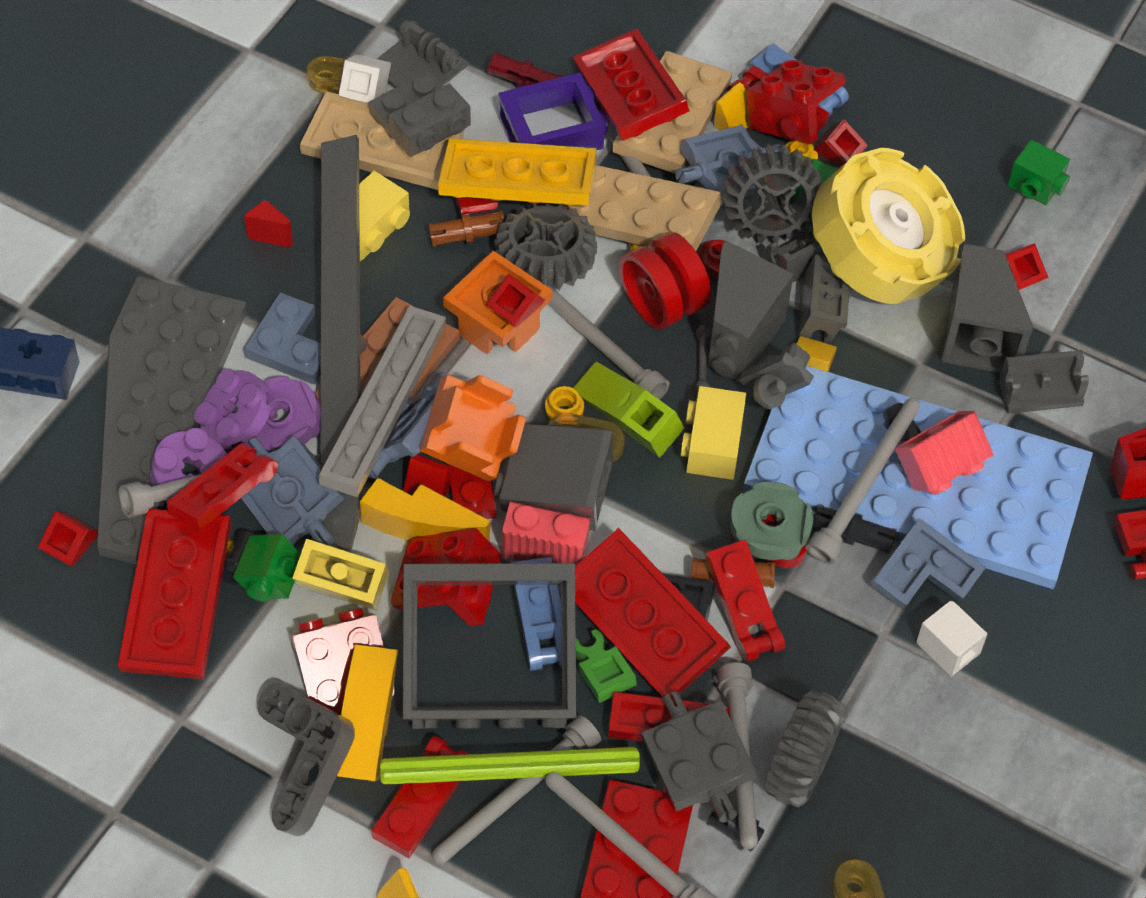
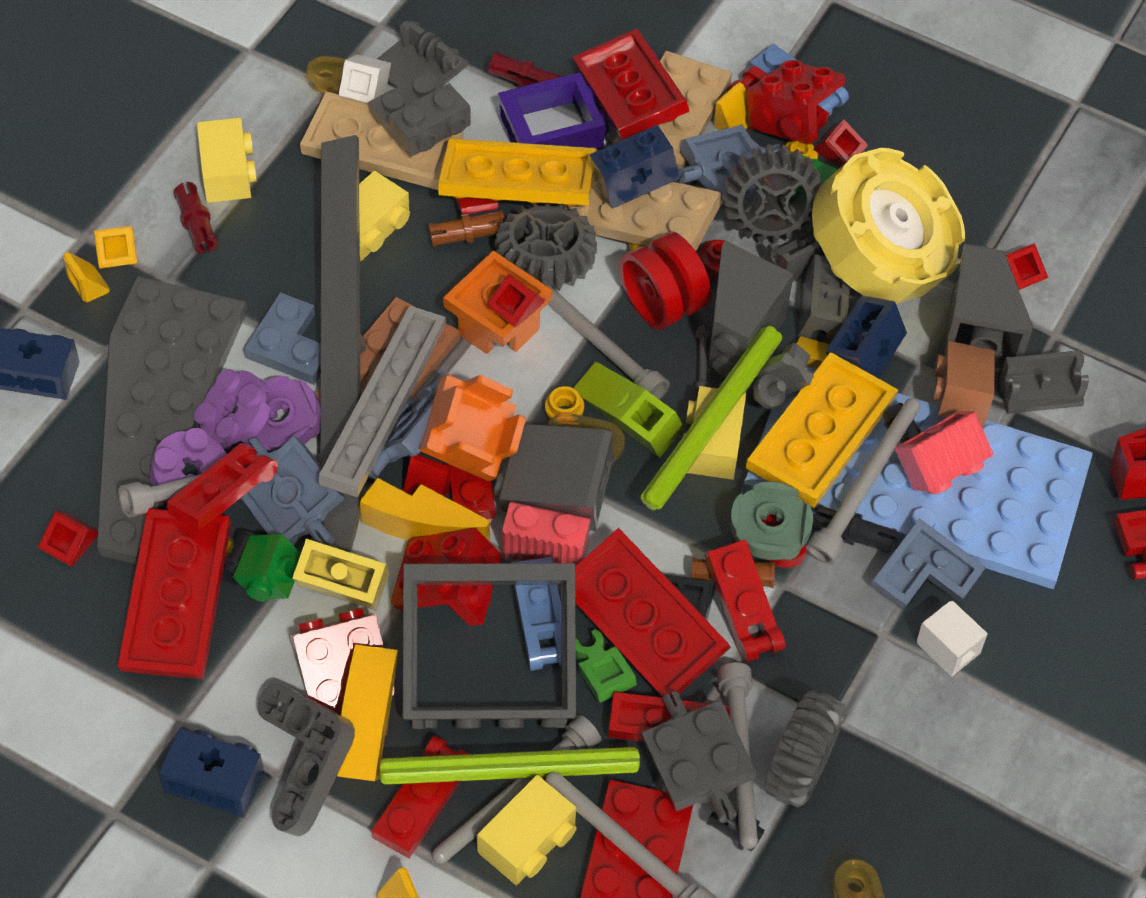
(84, 278): none -> yellow slope
(115, 247): none -> yellow slope
(195, 217): none -> dark red pin
(212, 771): none -> dark blue brick
(224, 159): none -> light yellow brick
(268, 225): red slope -> none
(527, 830): none -> light yellow brick
(635, 166): none -> dark blue brick
(711, 418): none -> lime axle
(822, 429): none -> yellow plate
(869, 335): none -> dark blue brick
(964, 380): none -> nougat brick
(1039, 173): green brick -> none

